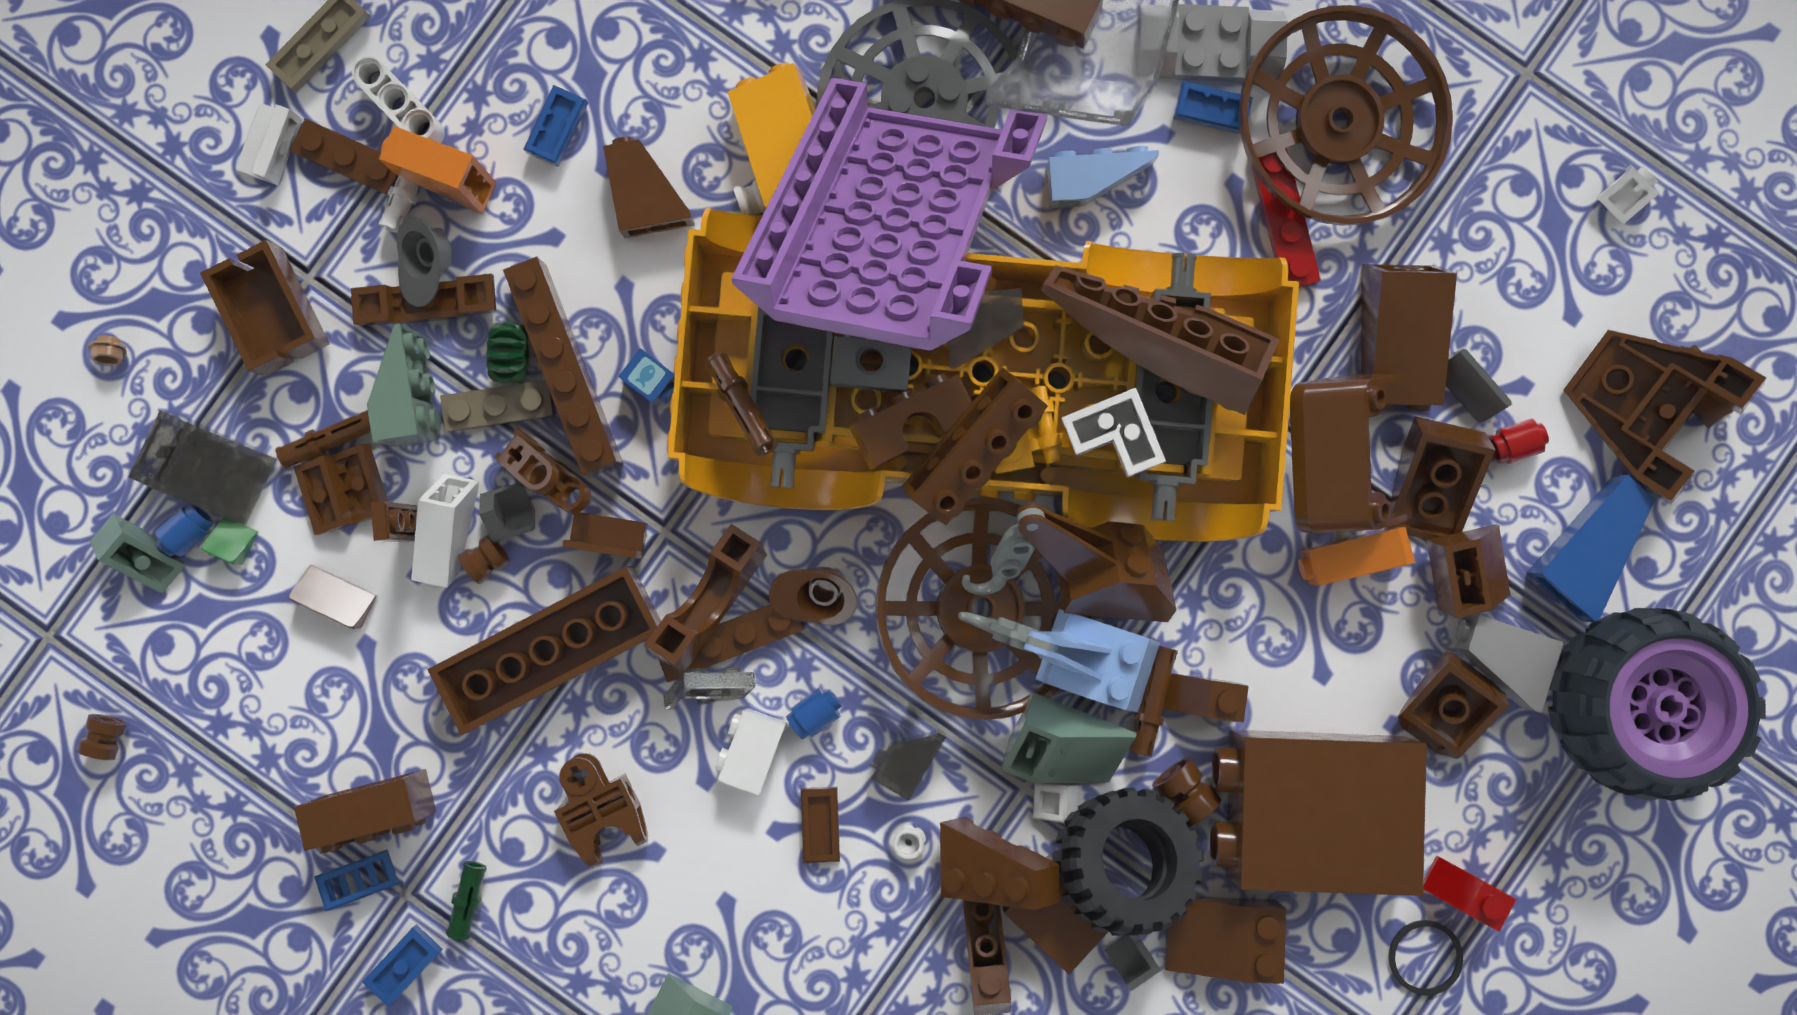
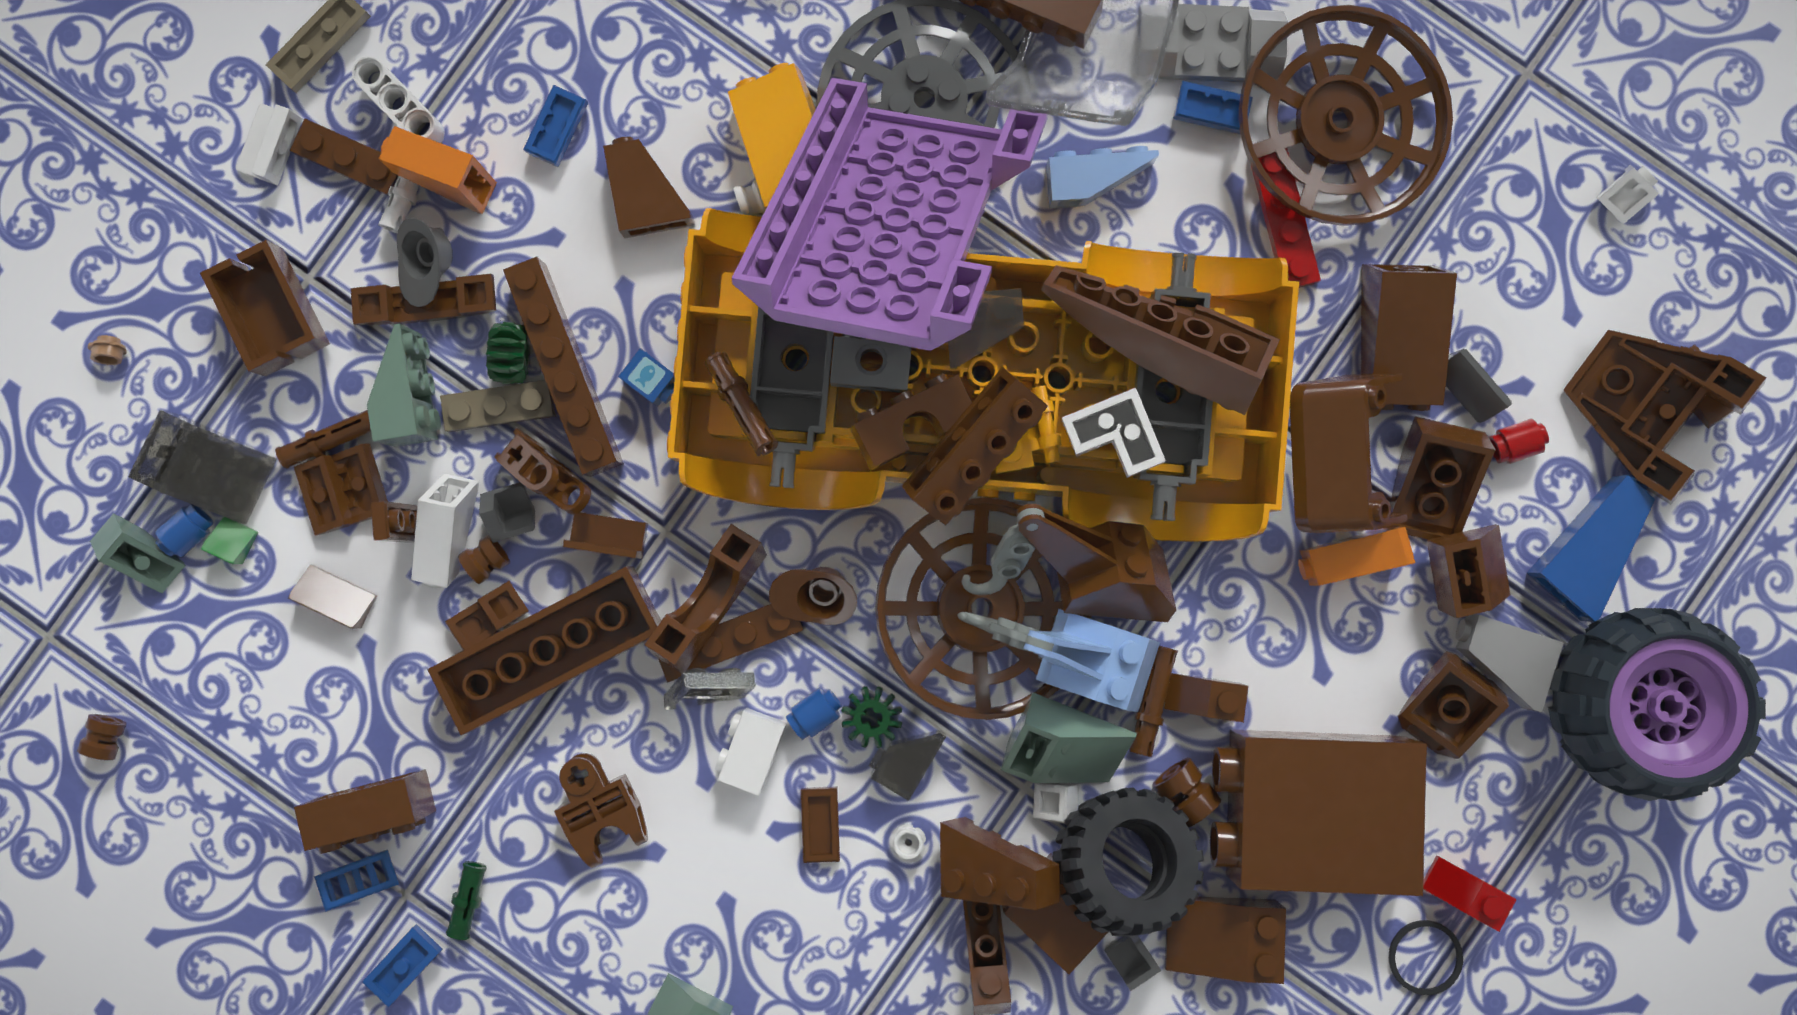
(487, 616): none -> reddish brown slope
(865, 727): none -> dark green gear

